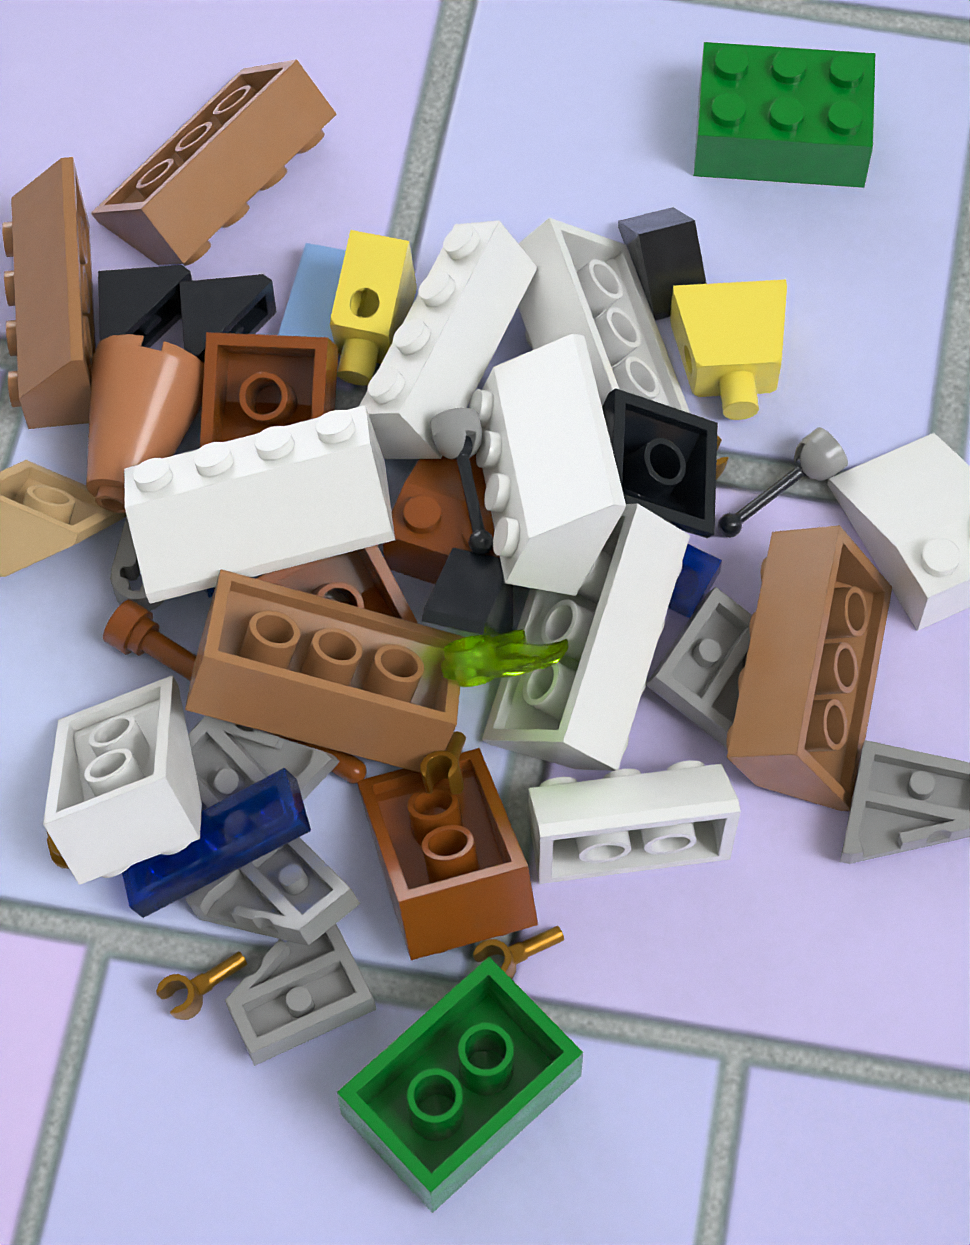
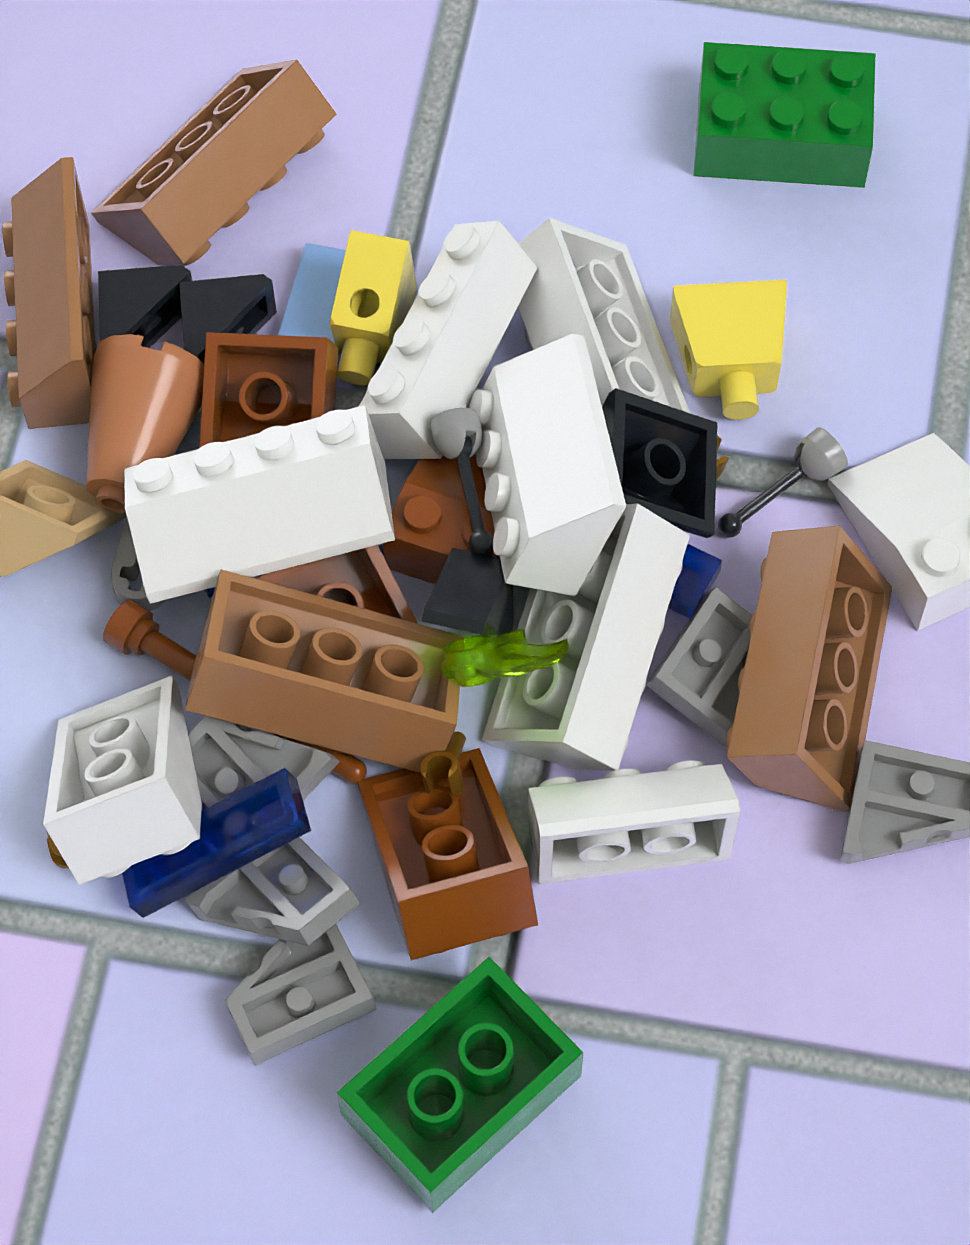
(198, 985): pearl gold hand -> none
(518, 951): pearl gold hand -> none
(664, 255): black slope -> none

